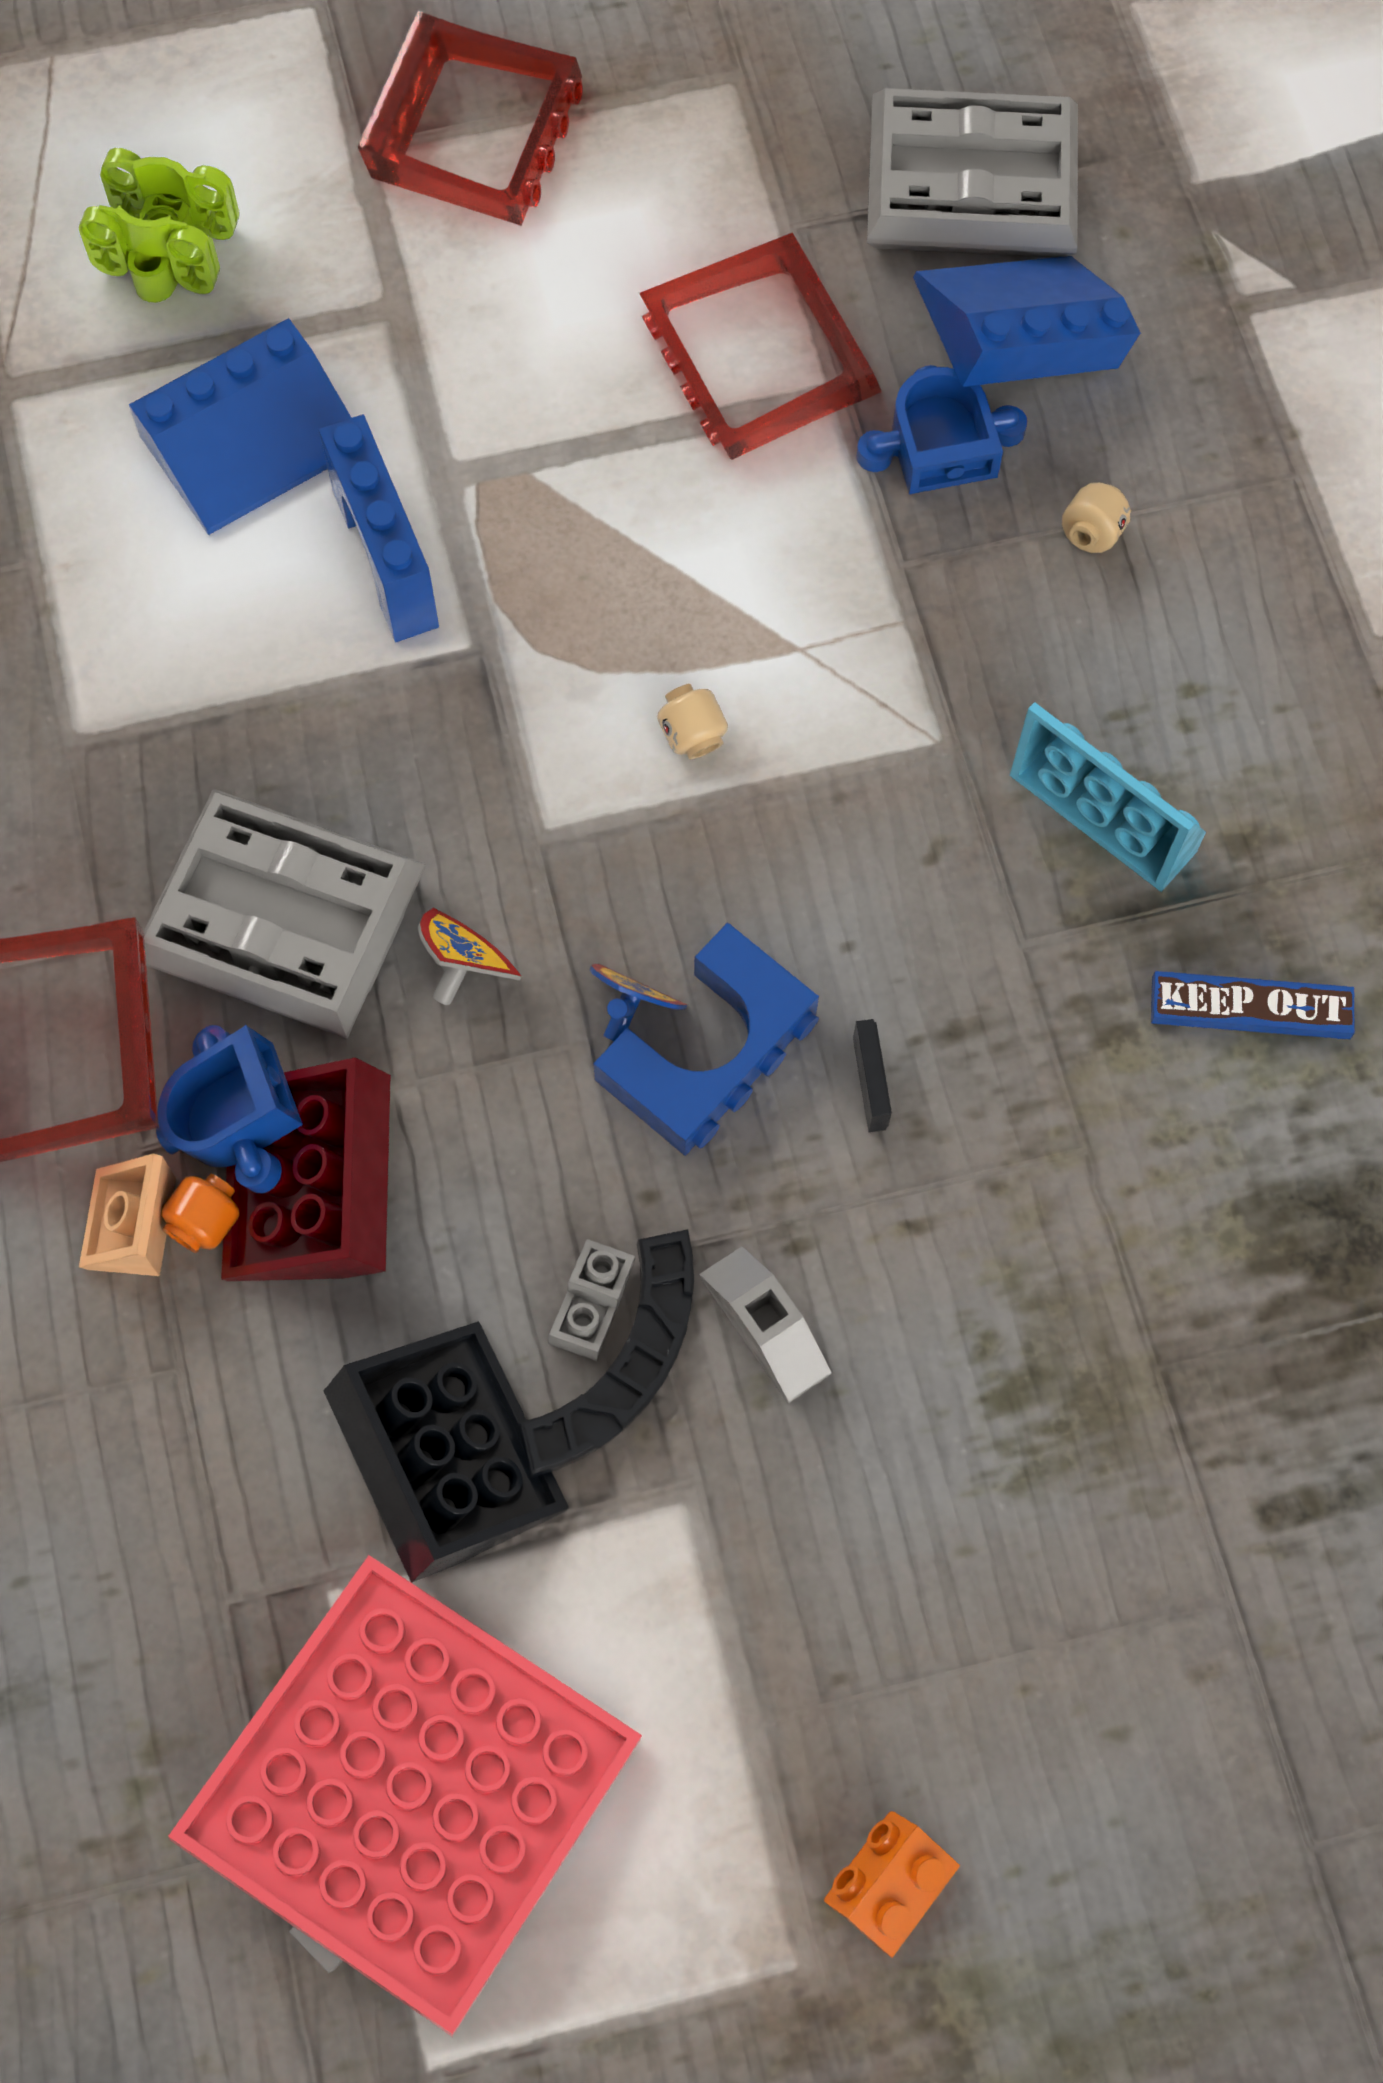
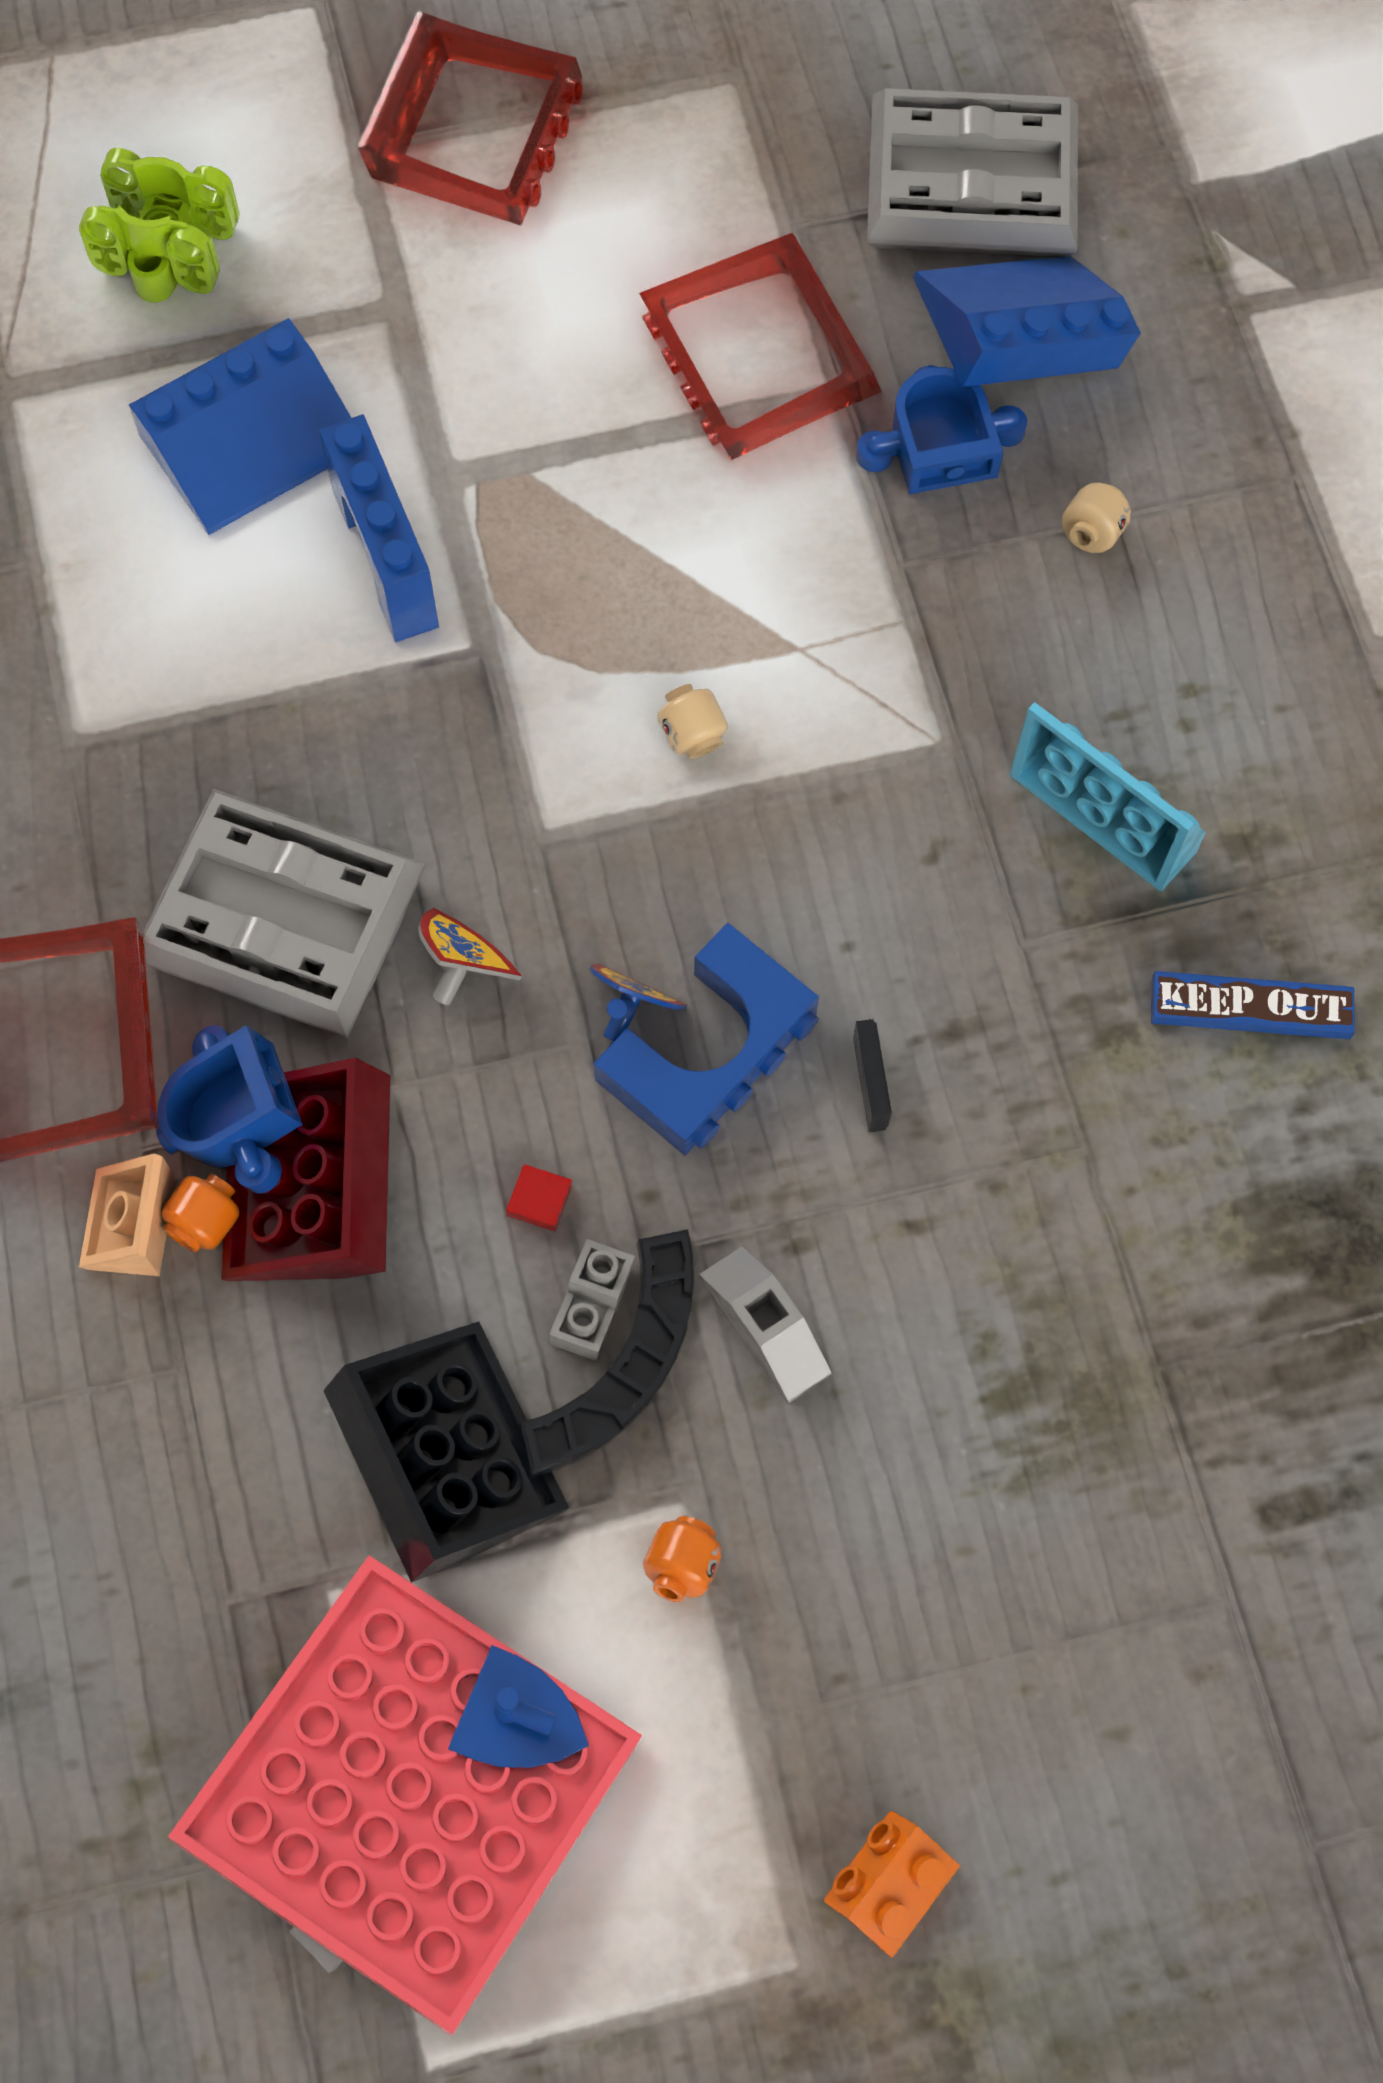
(517, 1717): none -> blue shield
(539, 1197): none -> red tile
(682, 1558): none -> orange head

